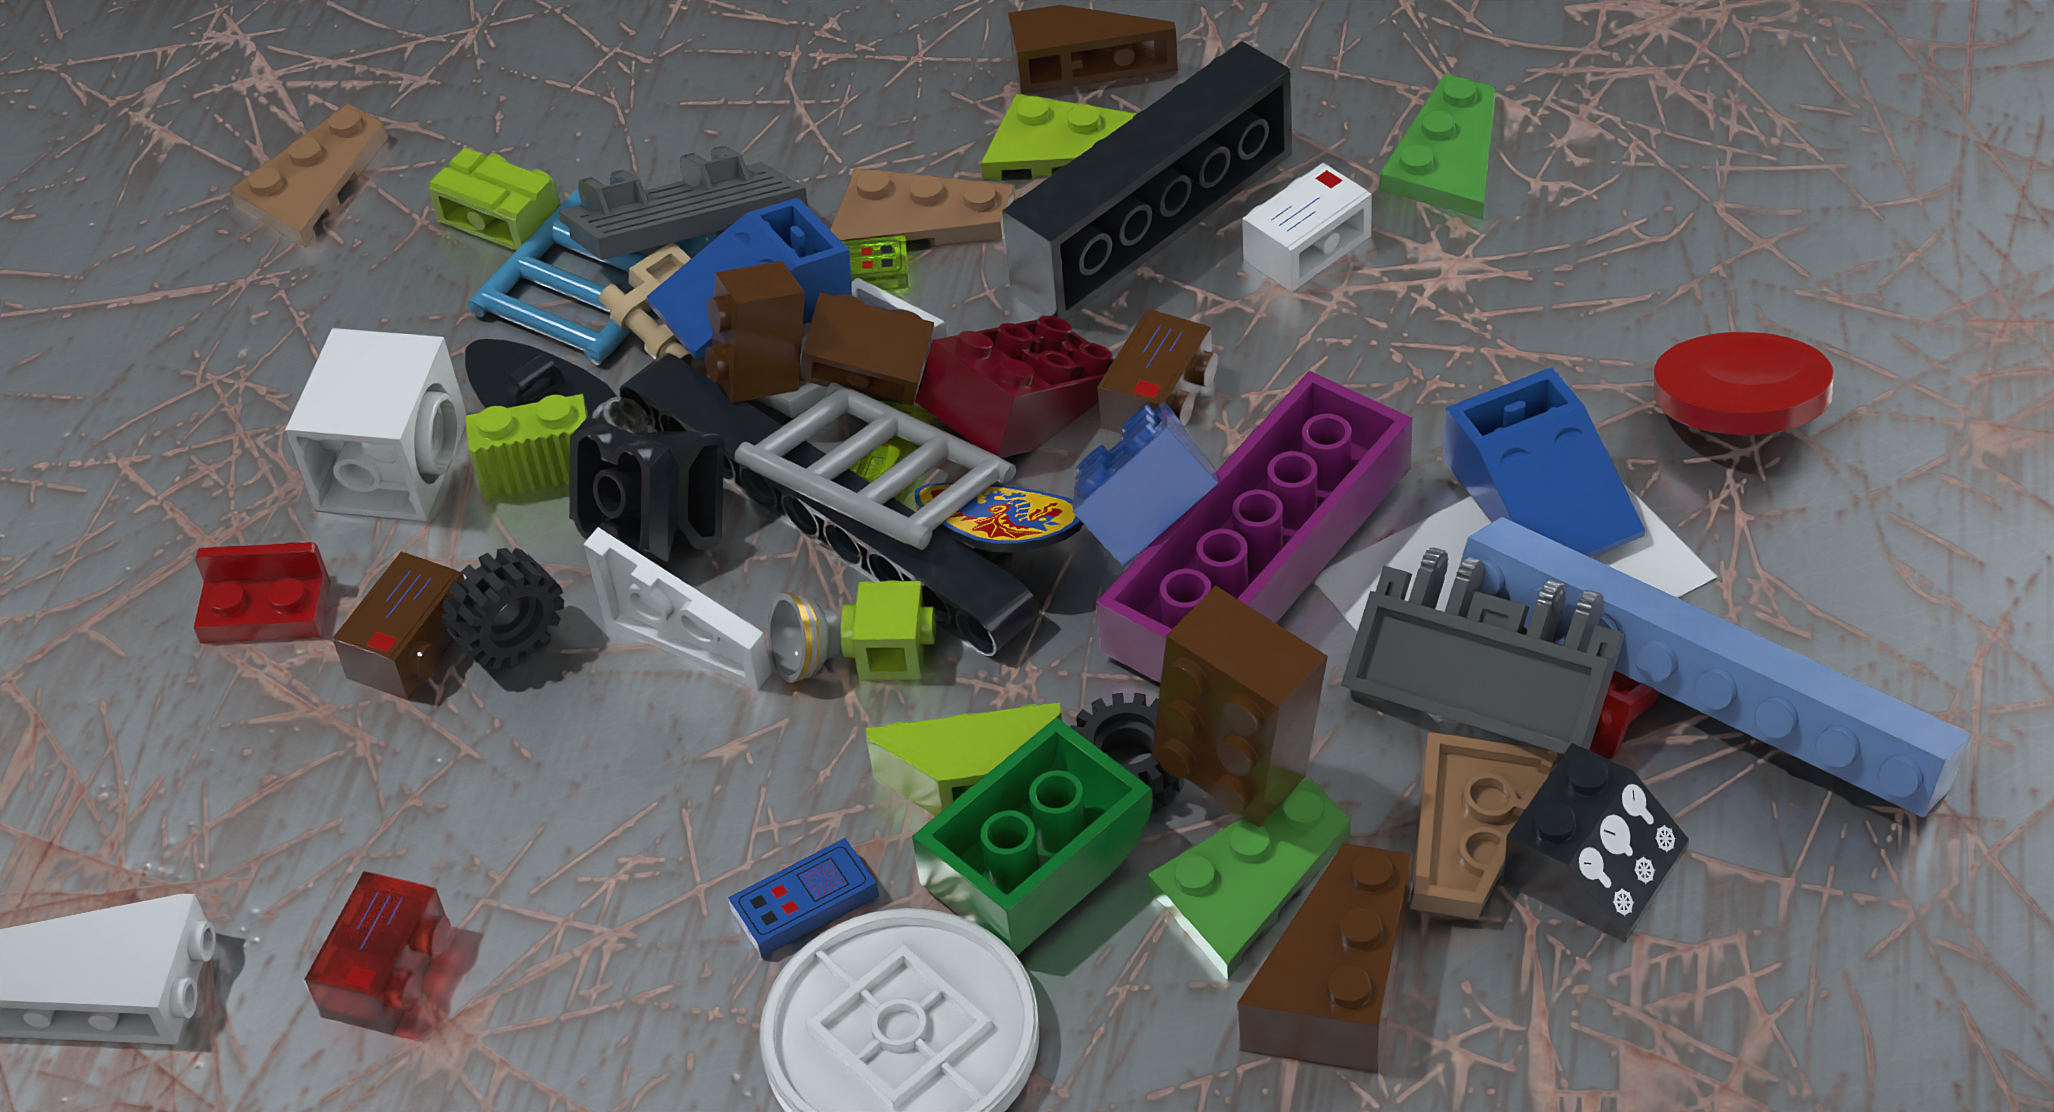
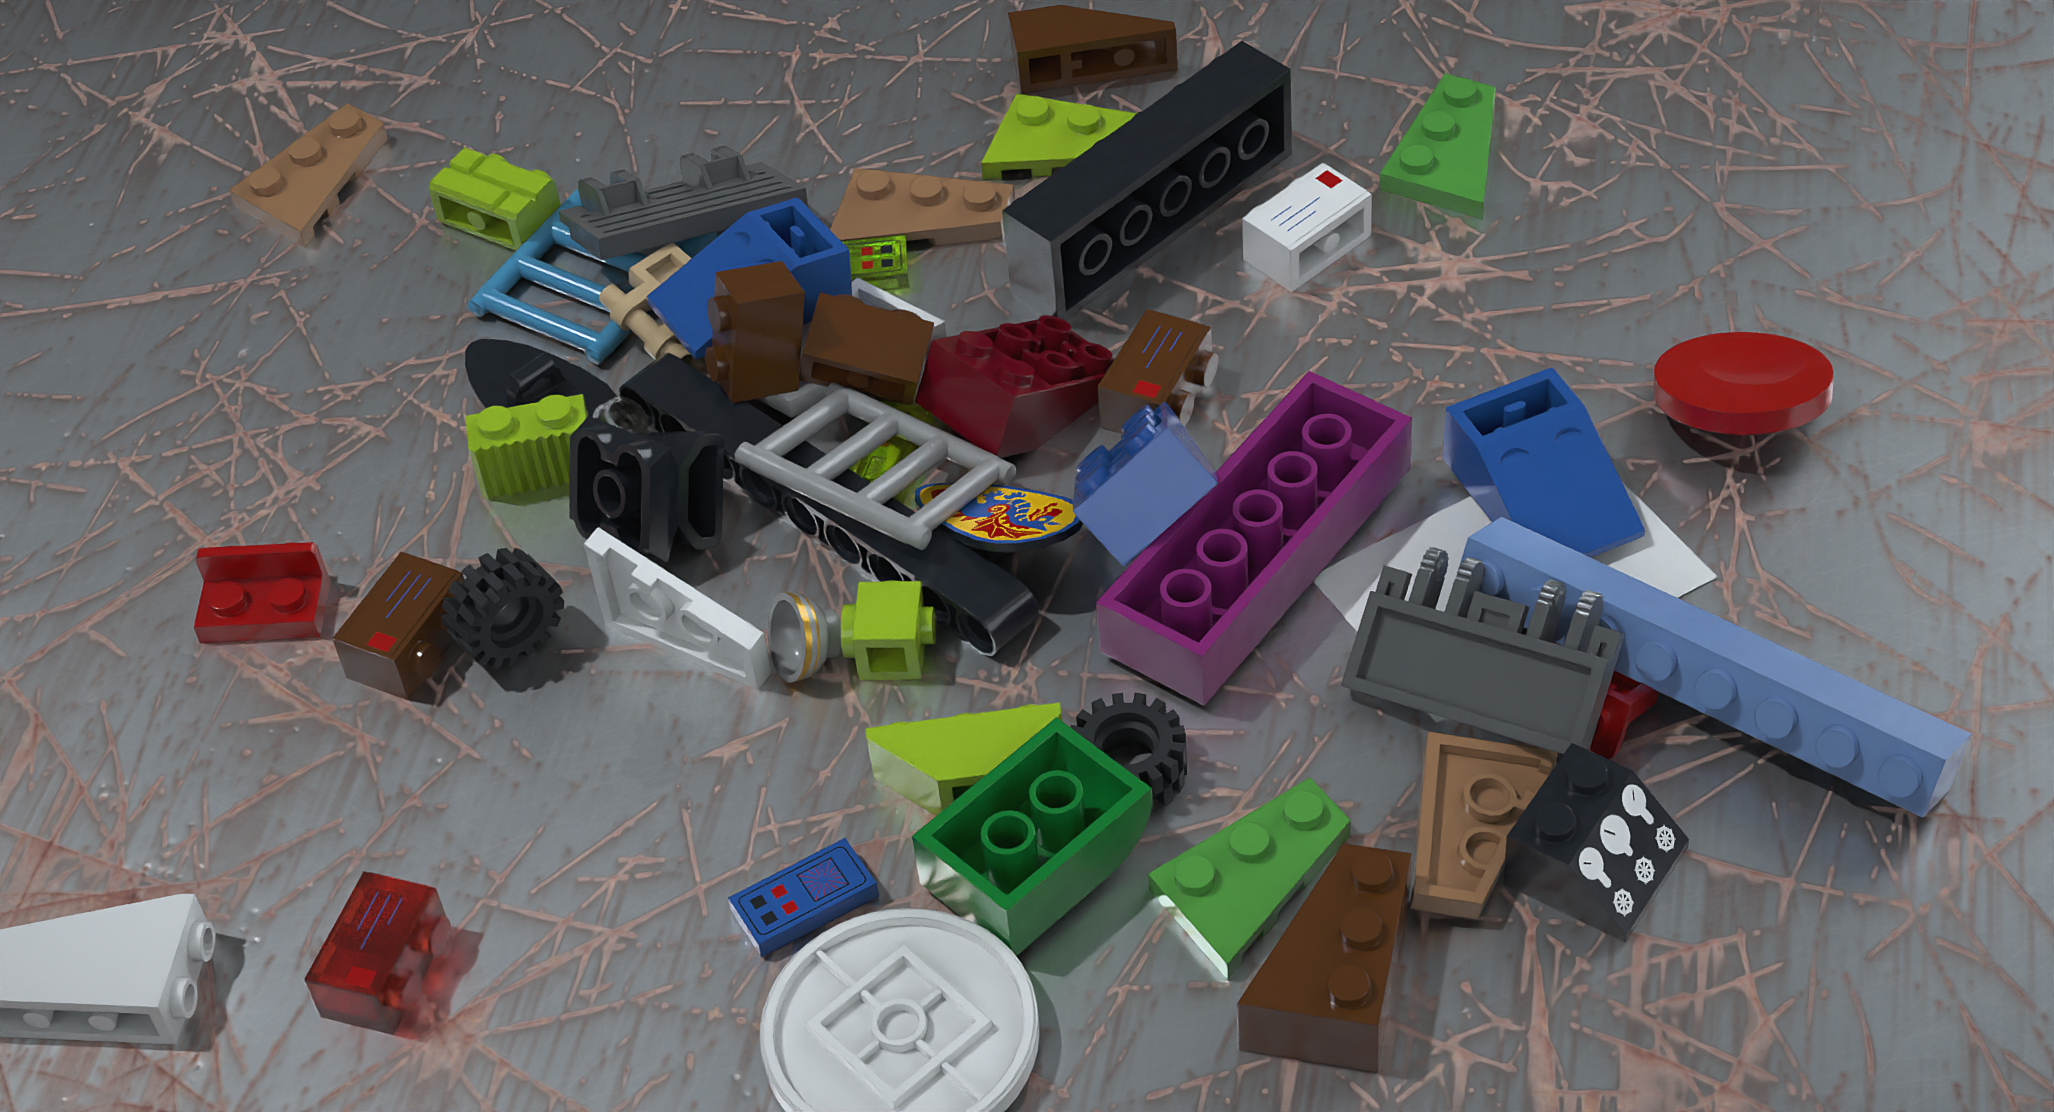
(378, 424): white brick -> none
(1237, 705): reddish brown brick -> none

